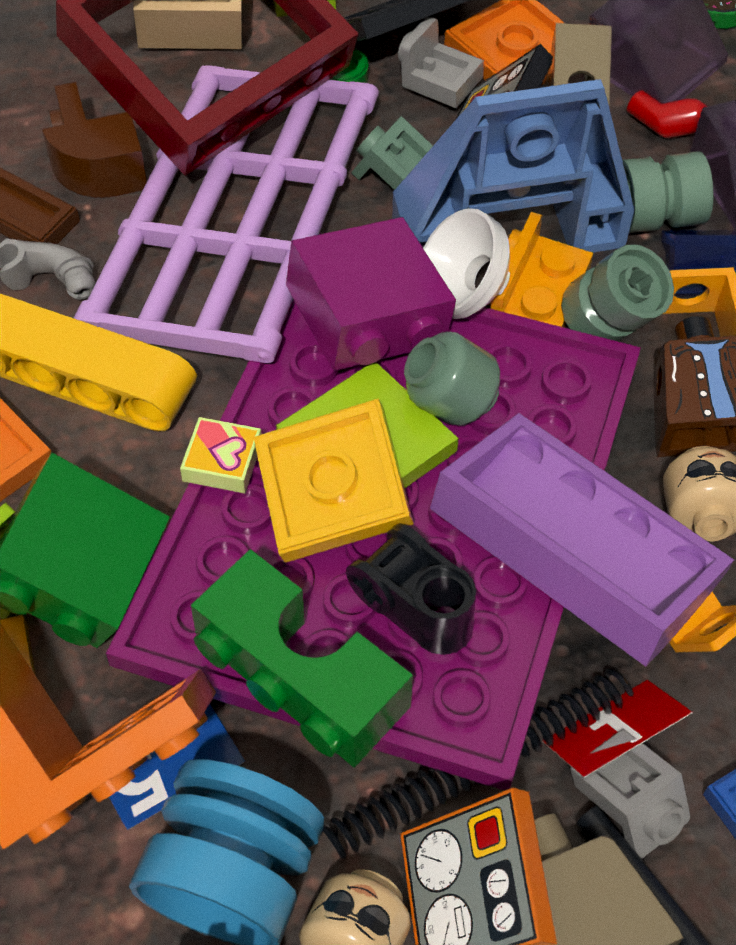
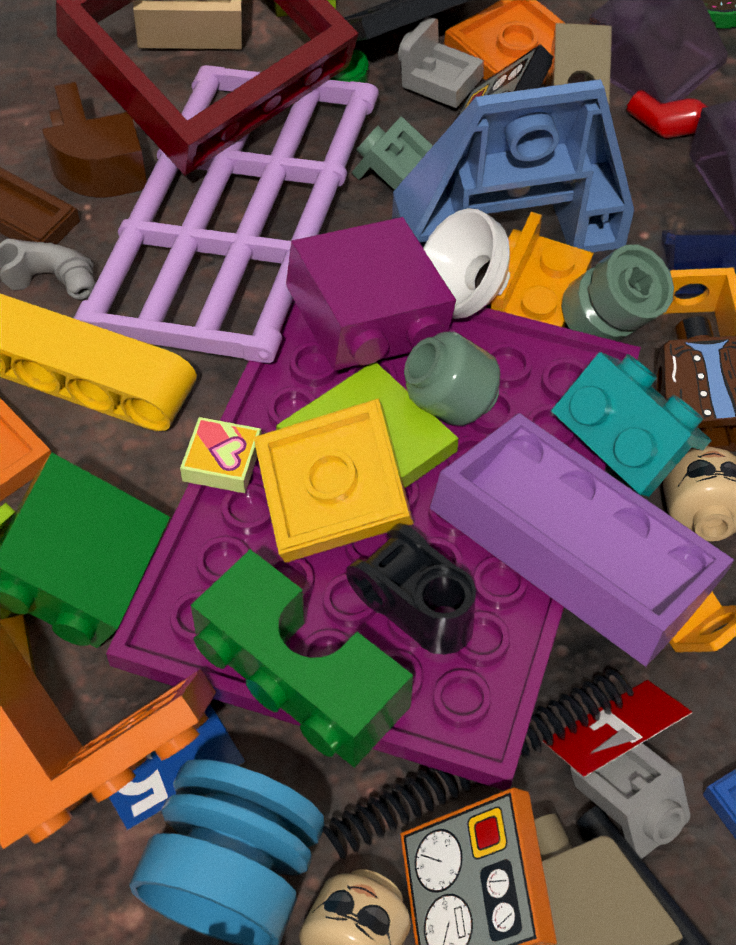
(630, 421): none -> teal bracket
(673, 191): sand green wheel -> none

